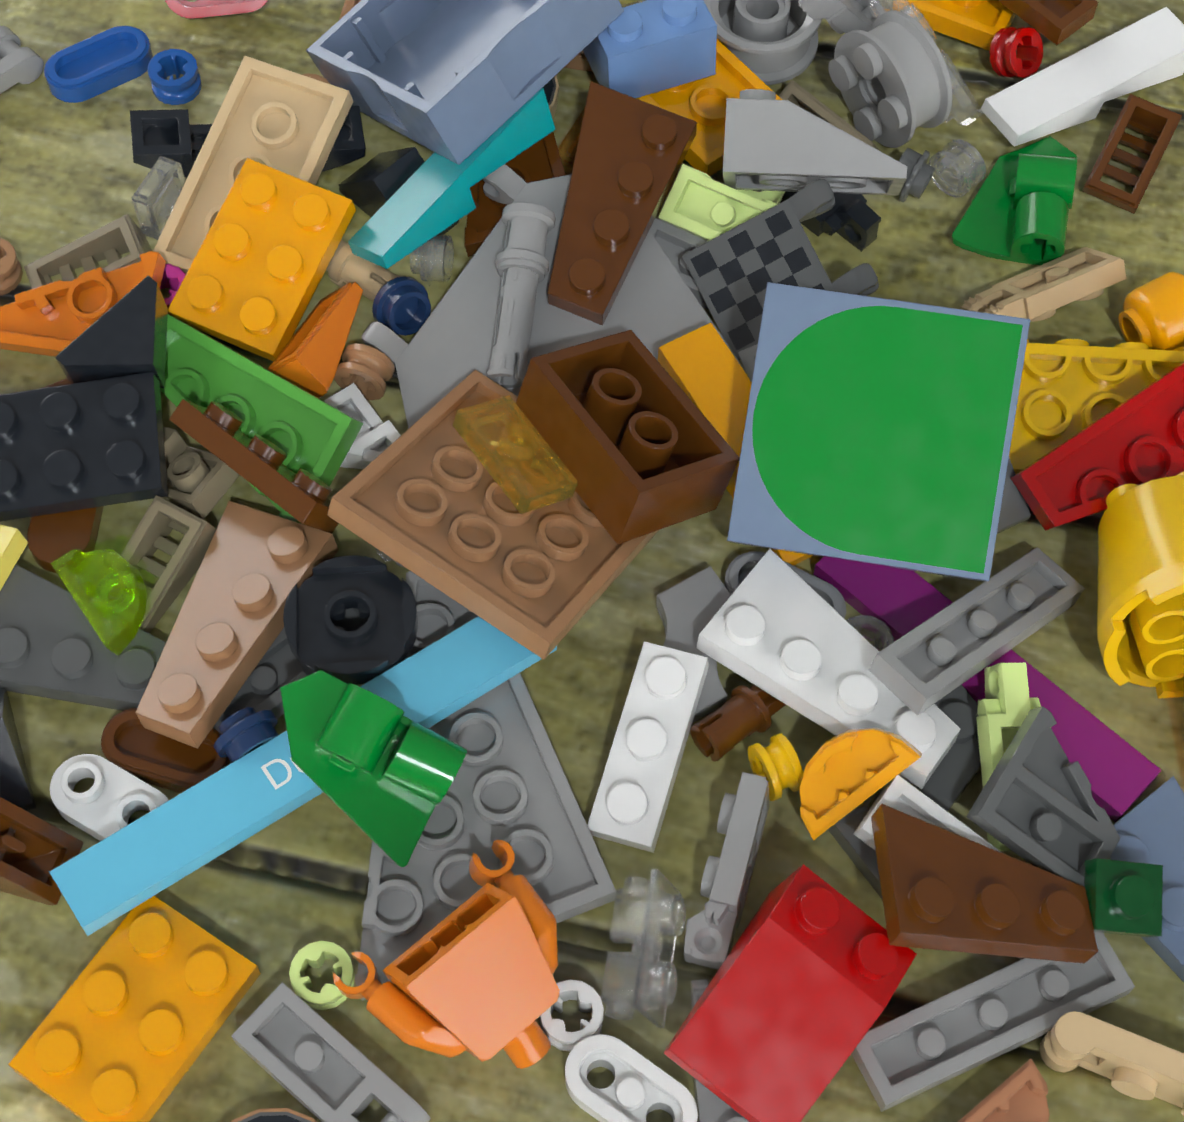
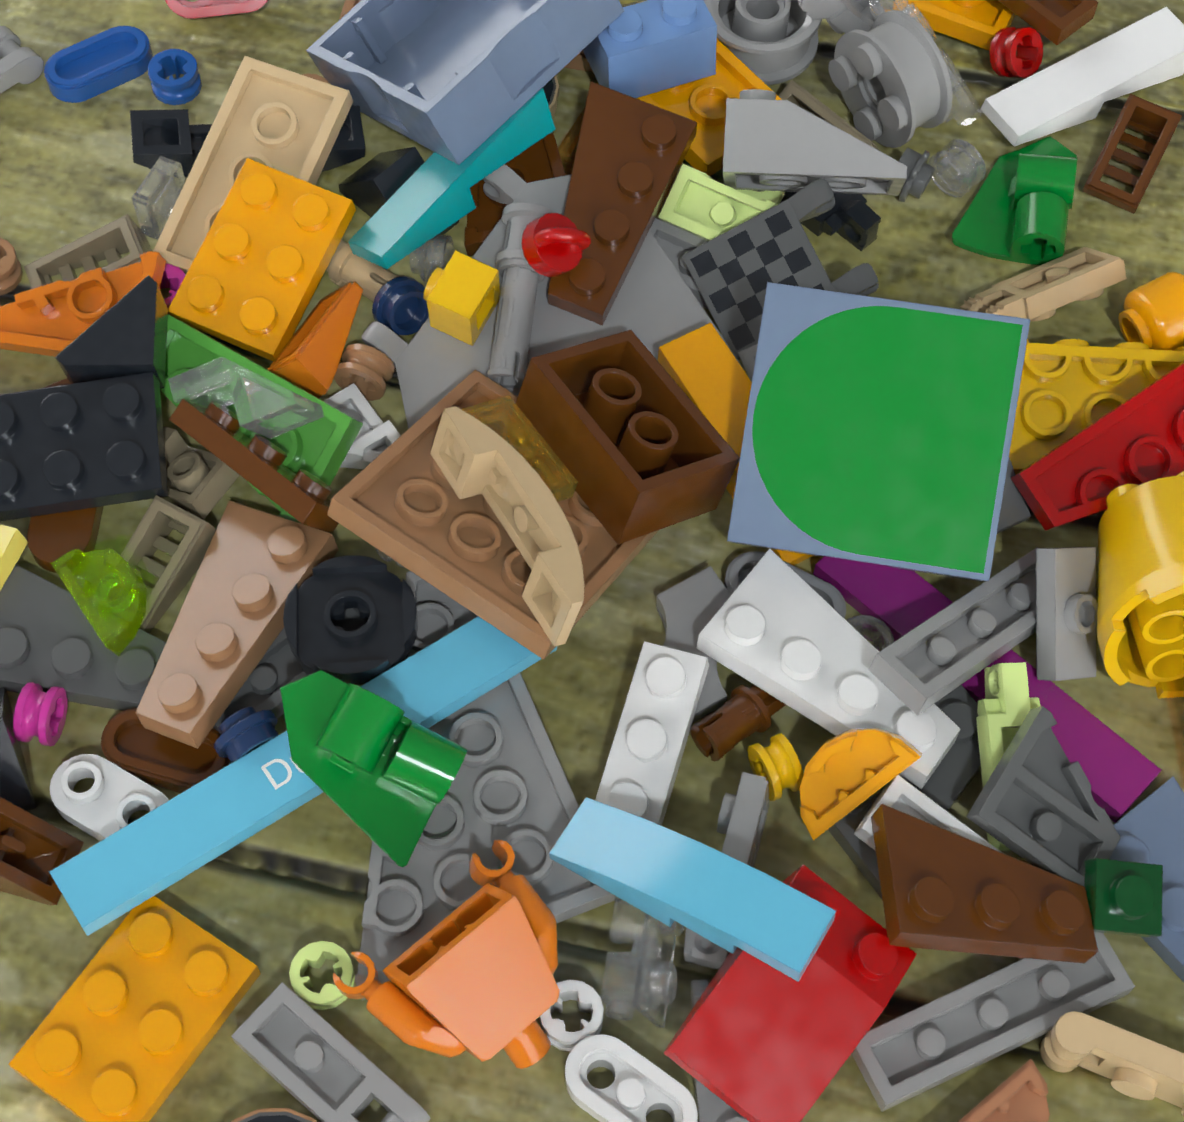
(40, 714): none -> dark pink bush
(258, 401): none -> clear slope
(462, 297): none -> yellow plate
(486, 464): none -> tan slope
(553, 244): none -> red tile
(694, 886): none -> medium azure slope
(1066, 613): none -> light grey plate

